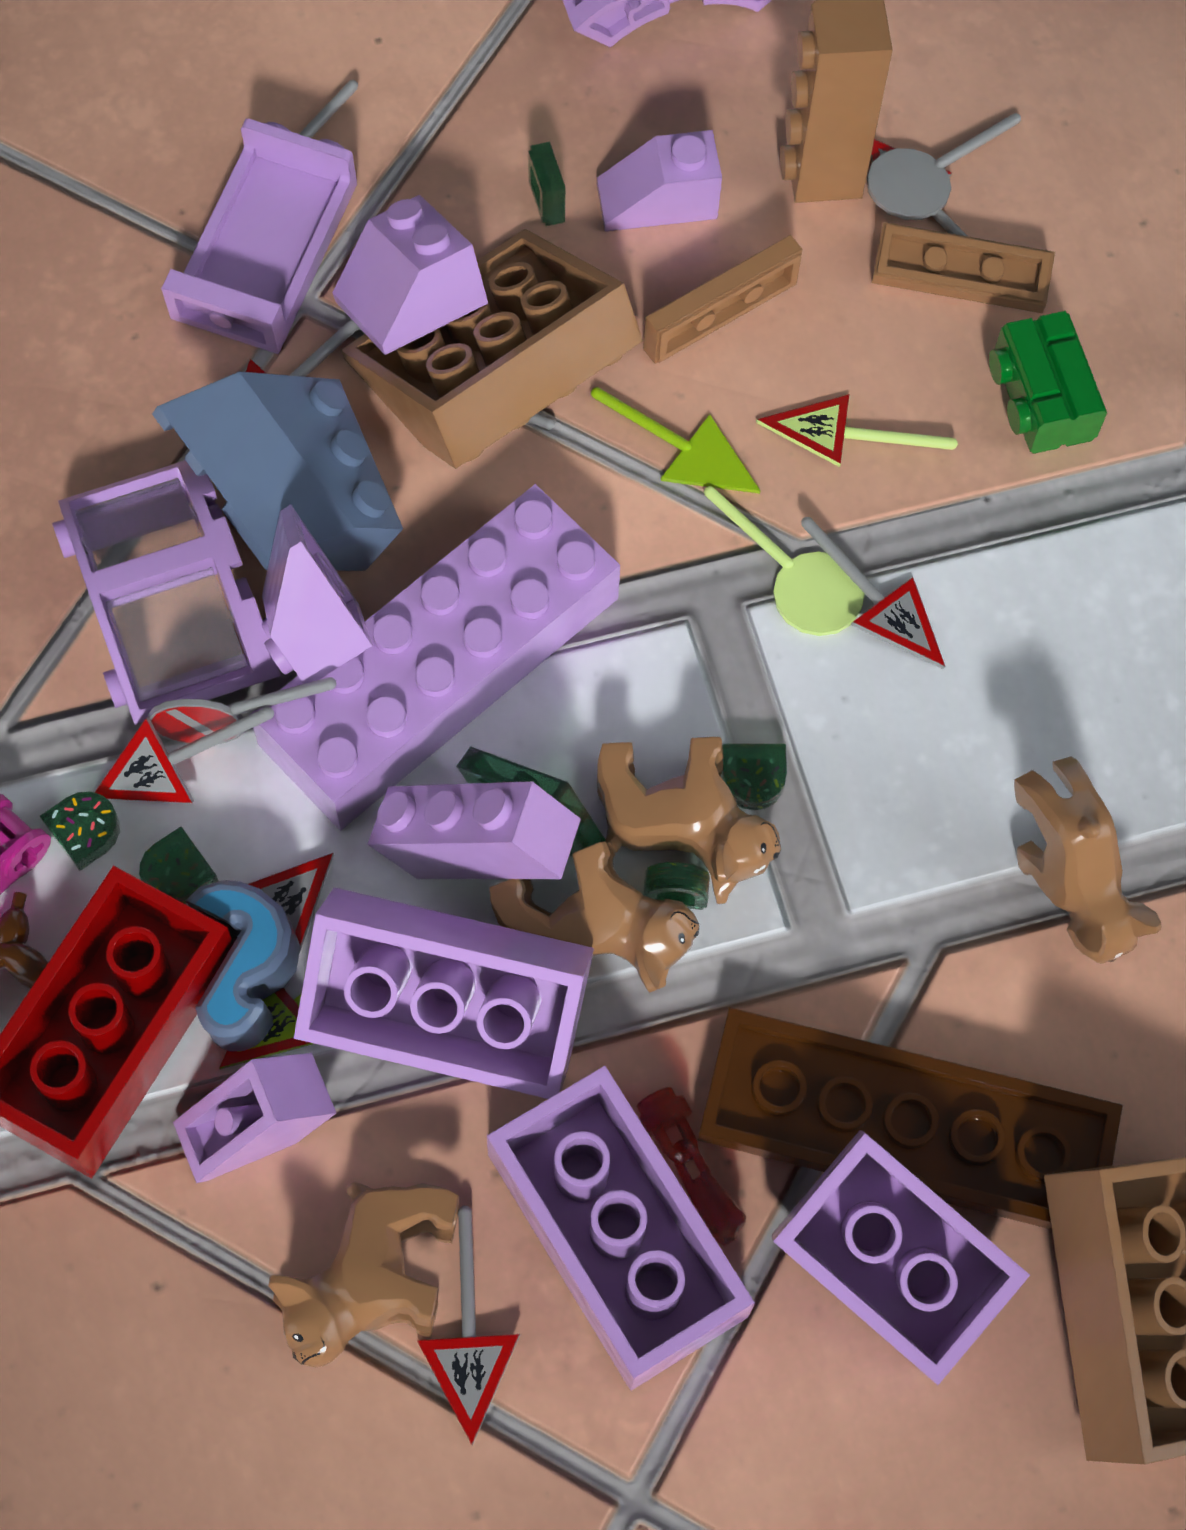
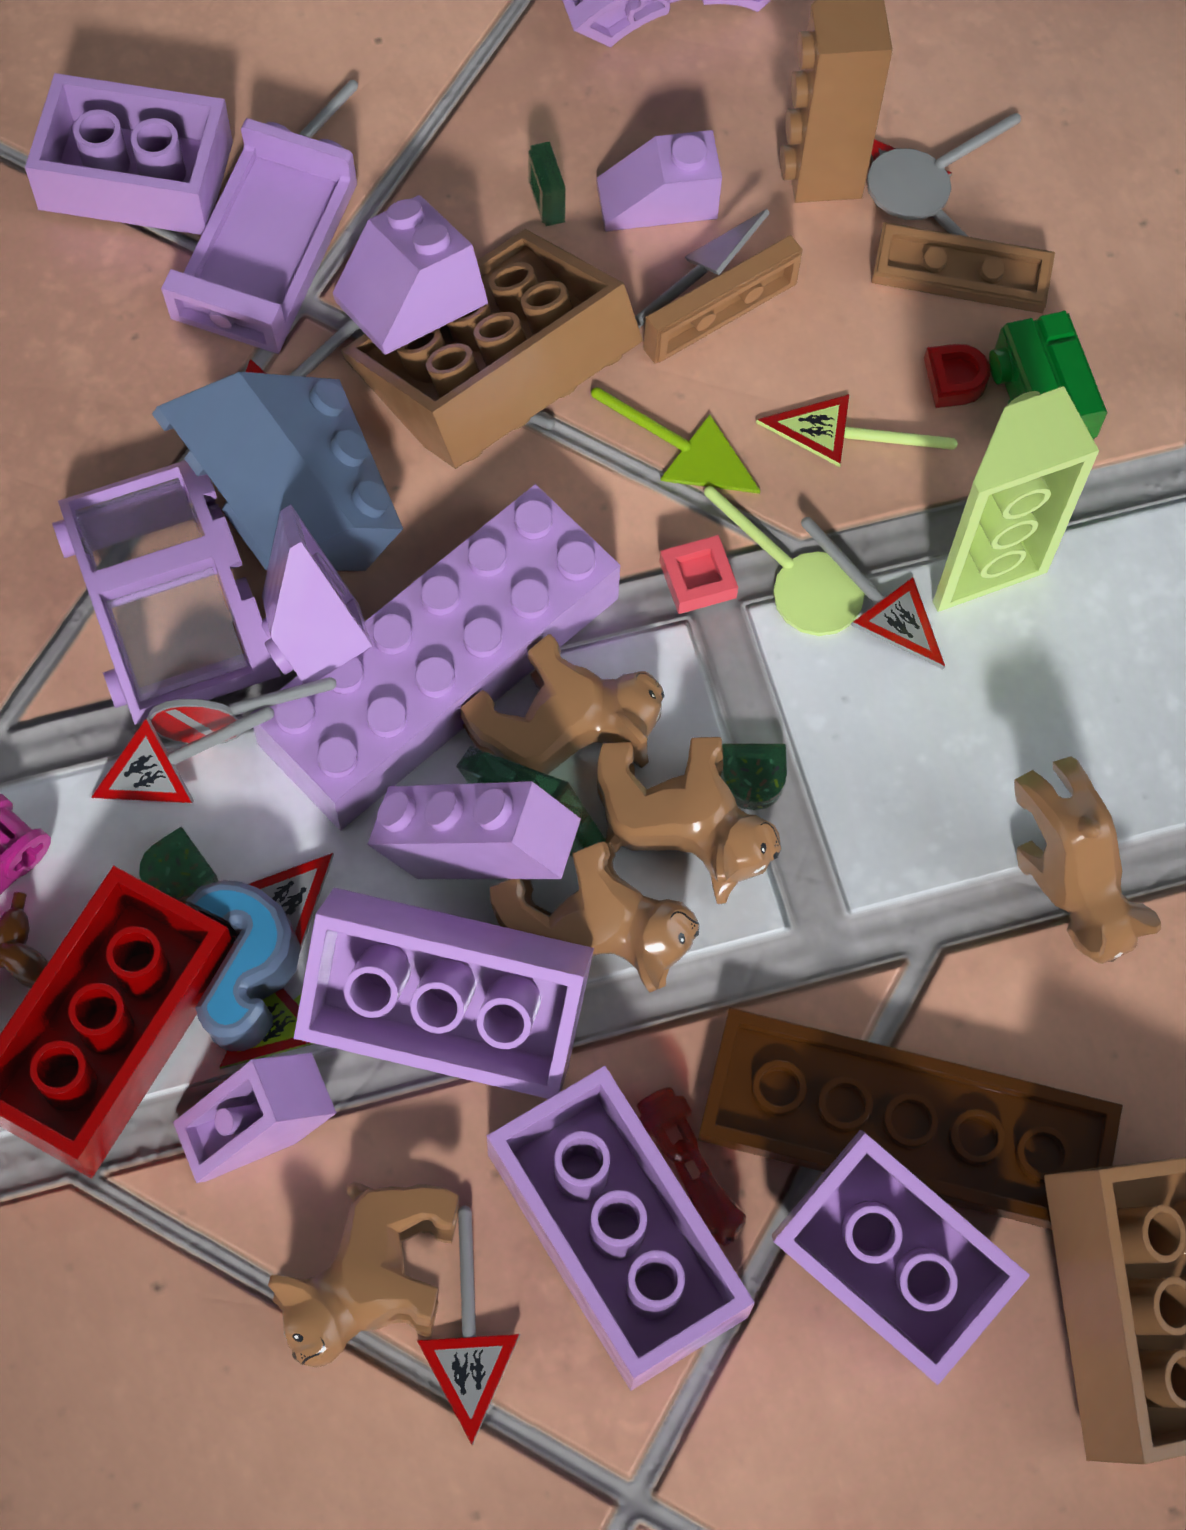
(83, 826): clear green tile -> none
(129, 154): none -> lavender brick
(567, 713): none -> medium nougat animal
(679, 883): clear green tile -> none
(698, 574): none -> coral plate
(710, 257): none -> light grey piece
(956, 374): none -> red tile
(1019, 498): none -> yellowish green slope

